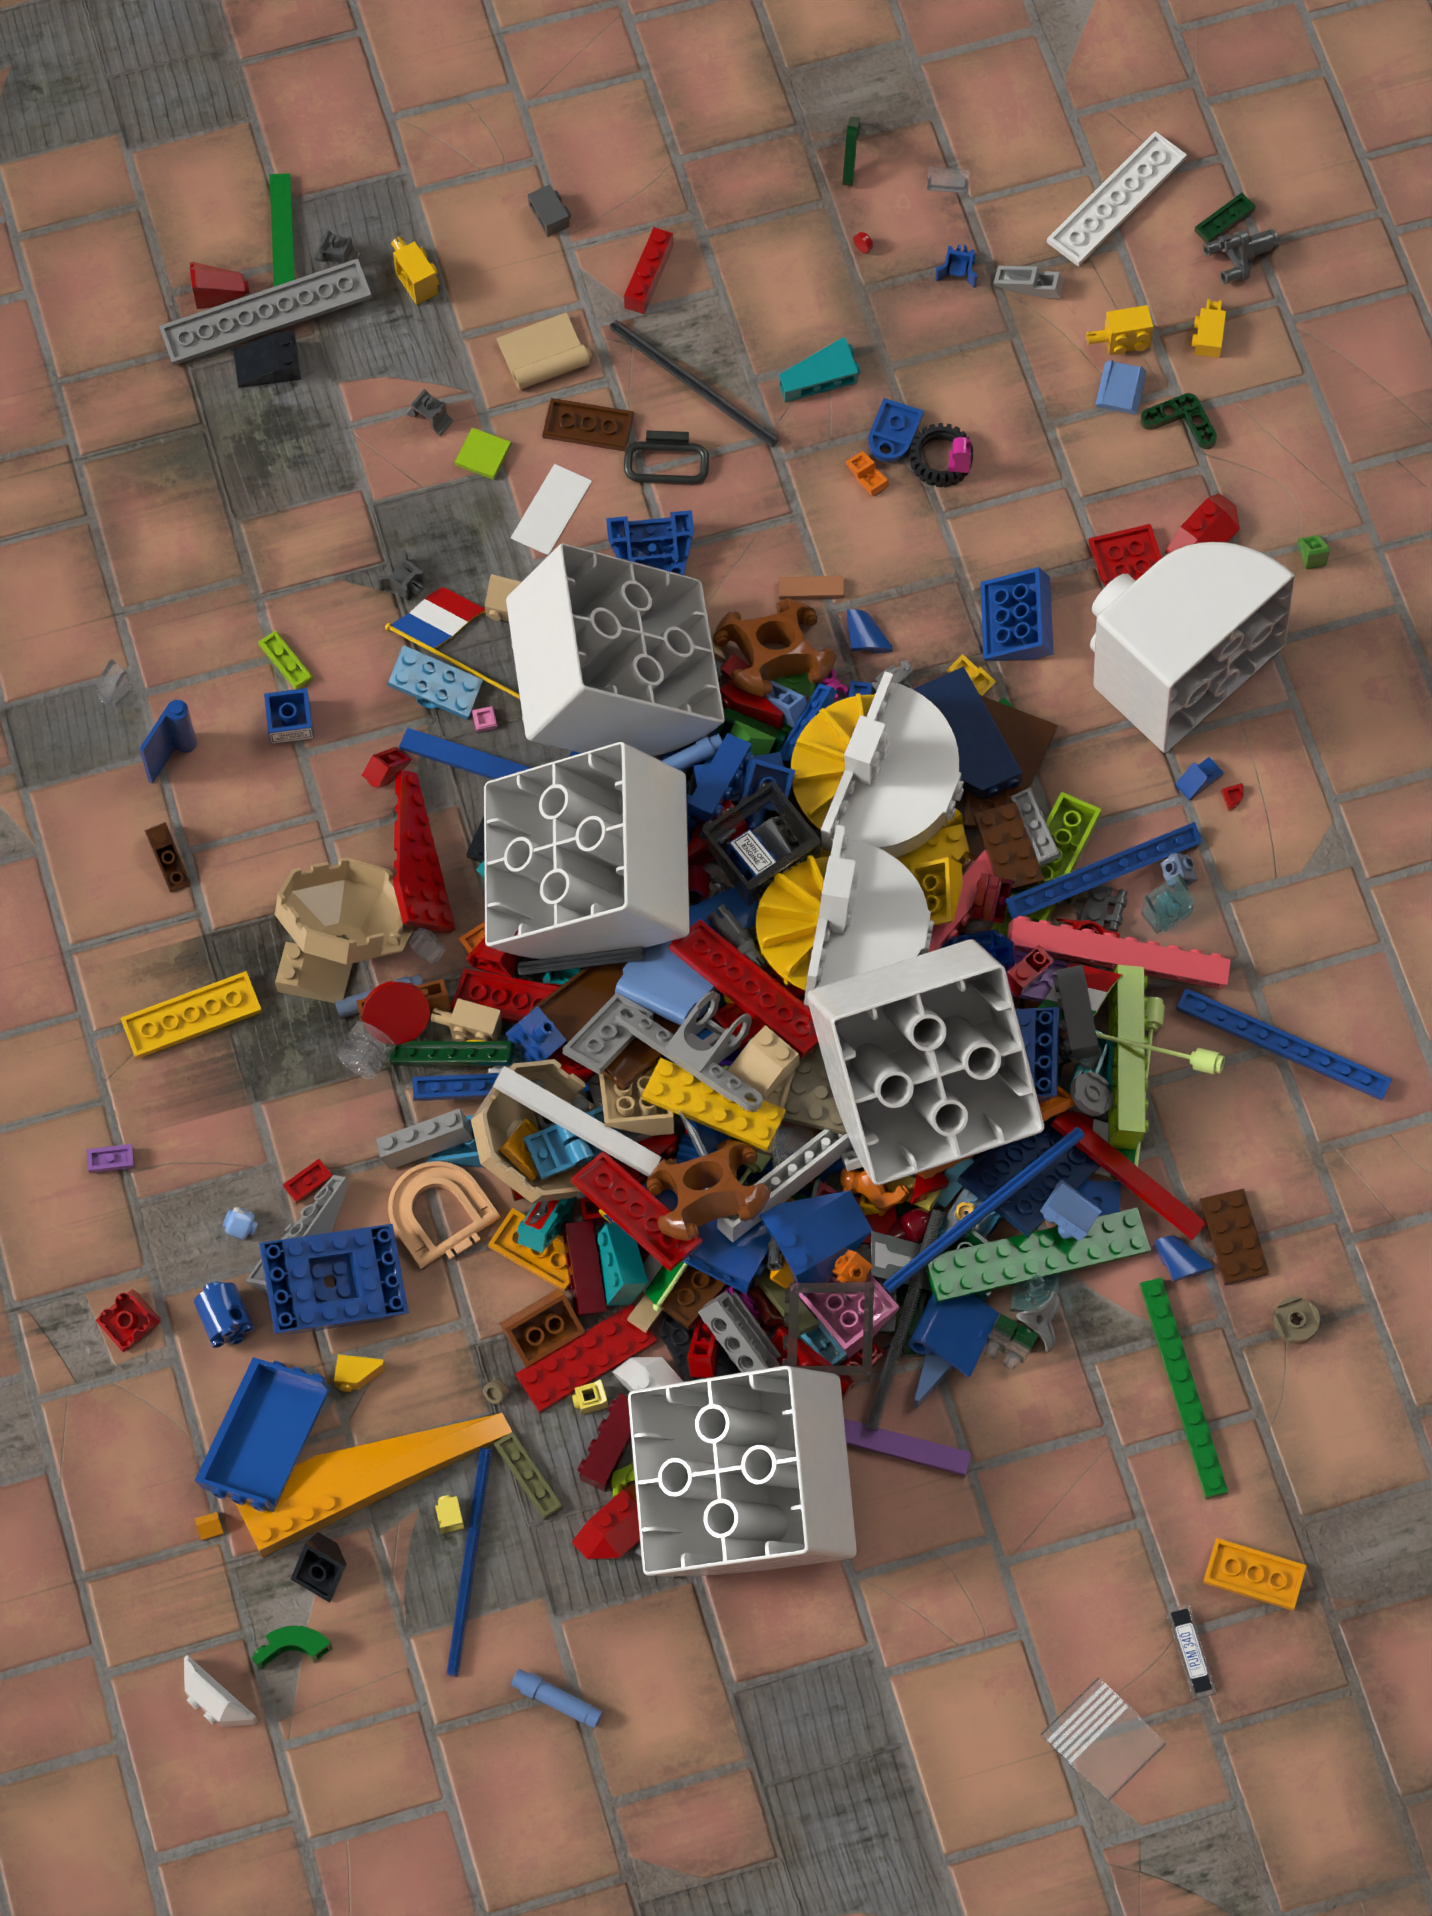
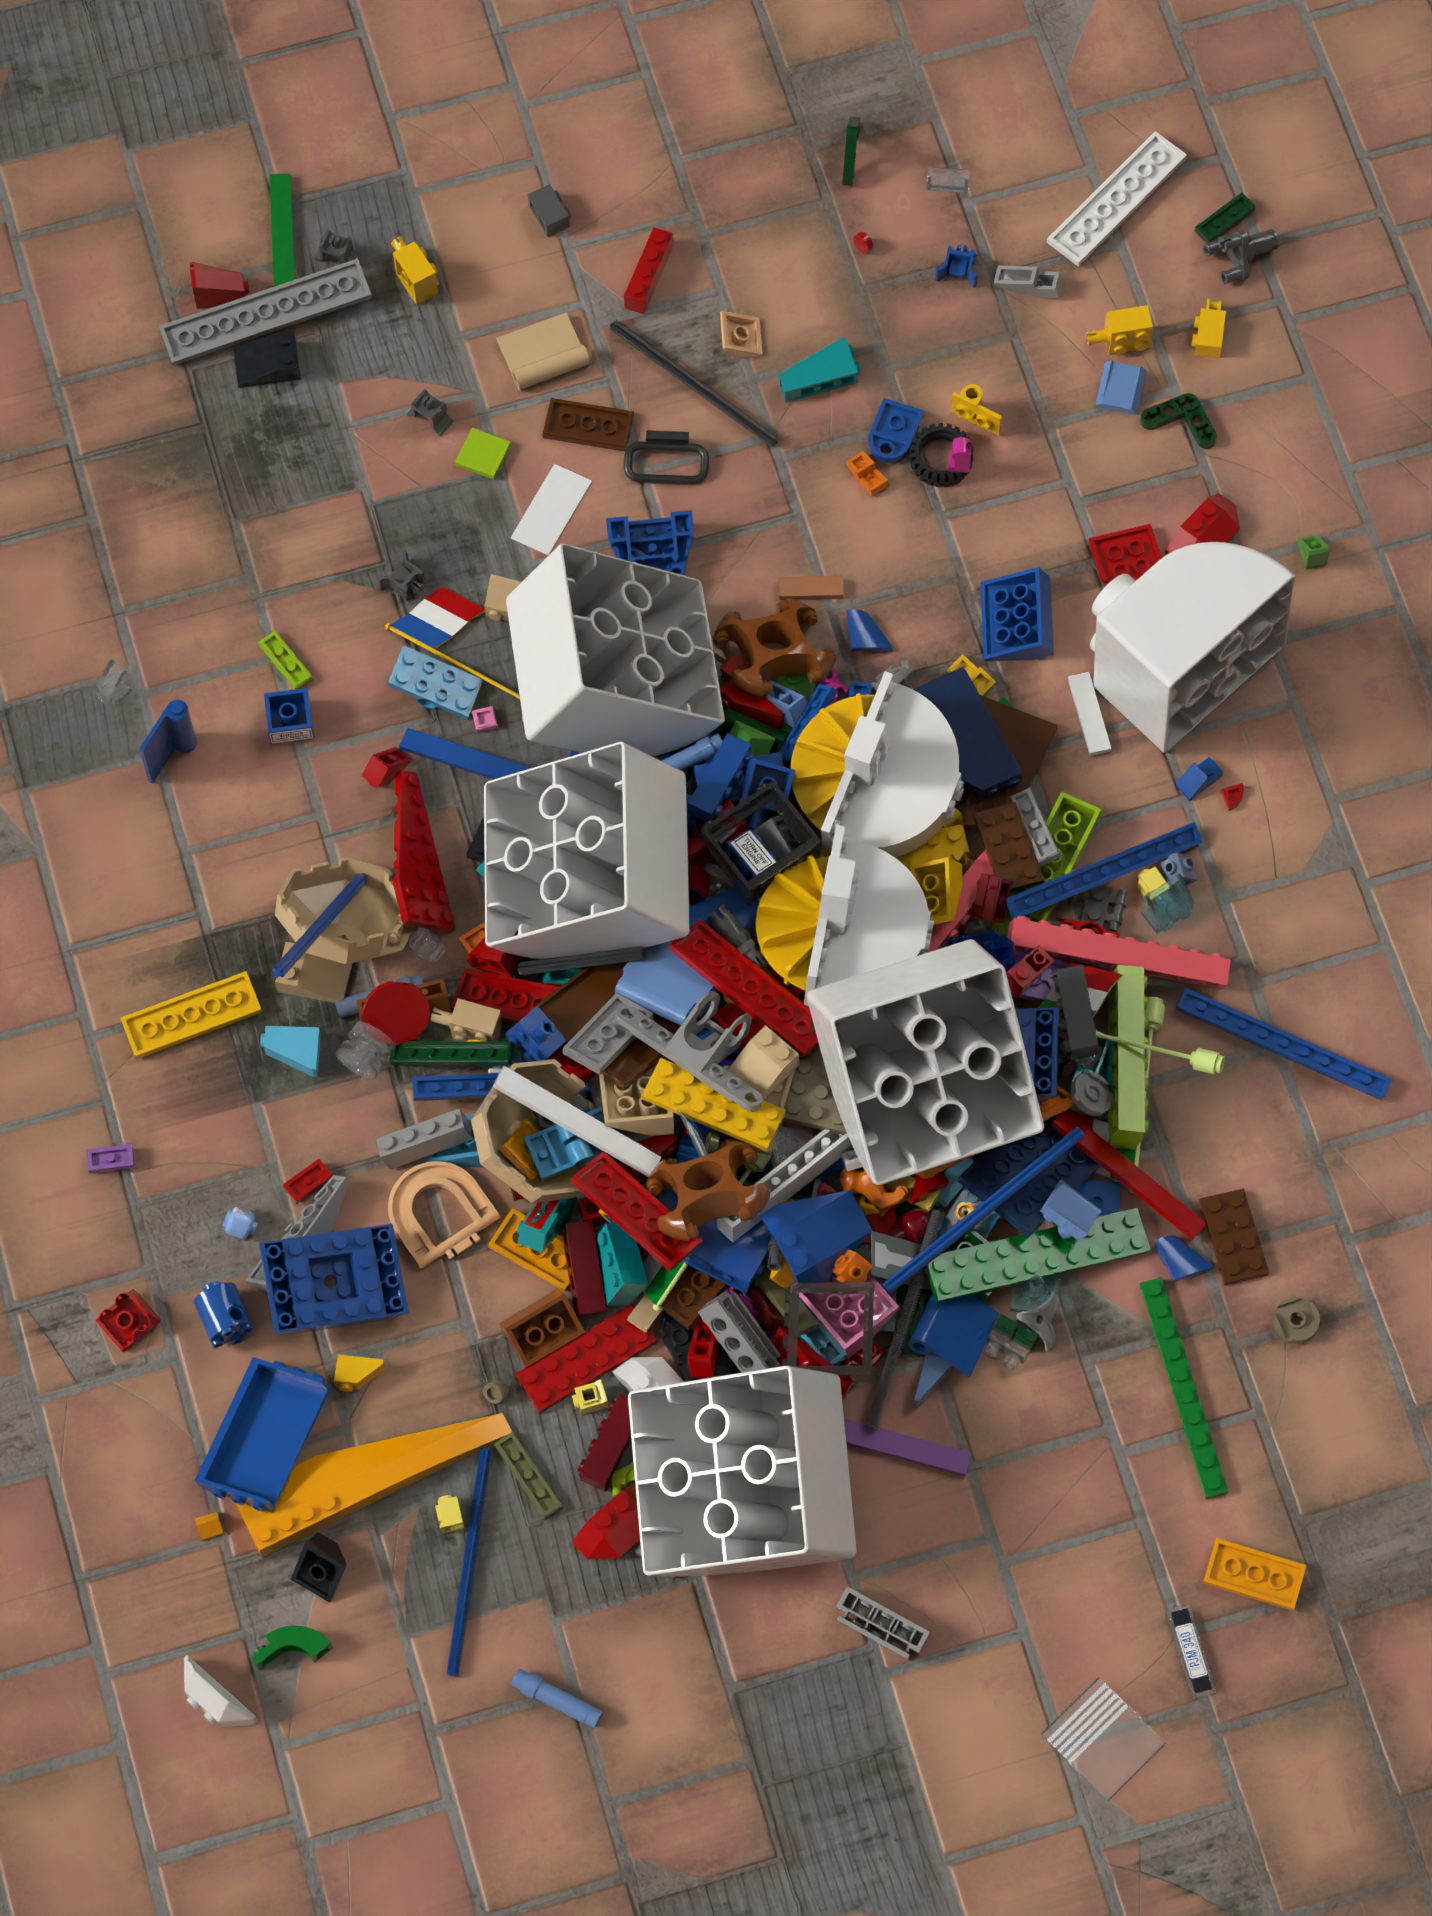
(167, 856): reddish brown slope -> none
(294, 1046): none -> medium azure slope
(319, 925): none -> blue axle
(711, 1142): none -> olive tile
(741, 335): none -> light nougat slope
(883, 1619): none -> light grey brick
(969, 407): none -> yellow piece
(1089, 714): none -> white tile
(1149, 880): none -> light yellow window

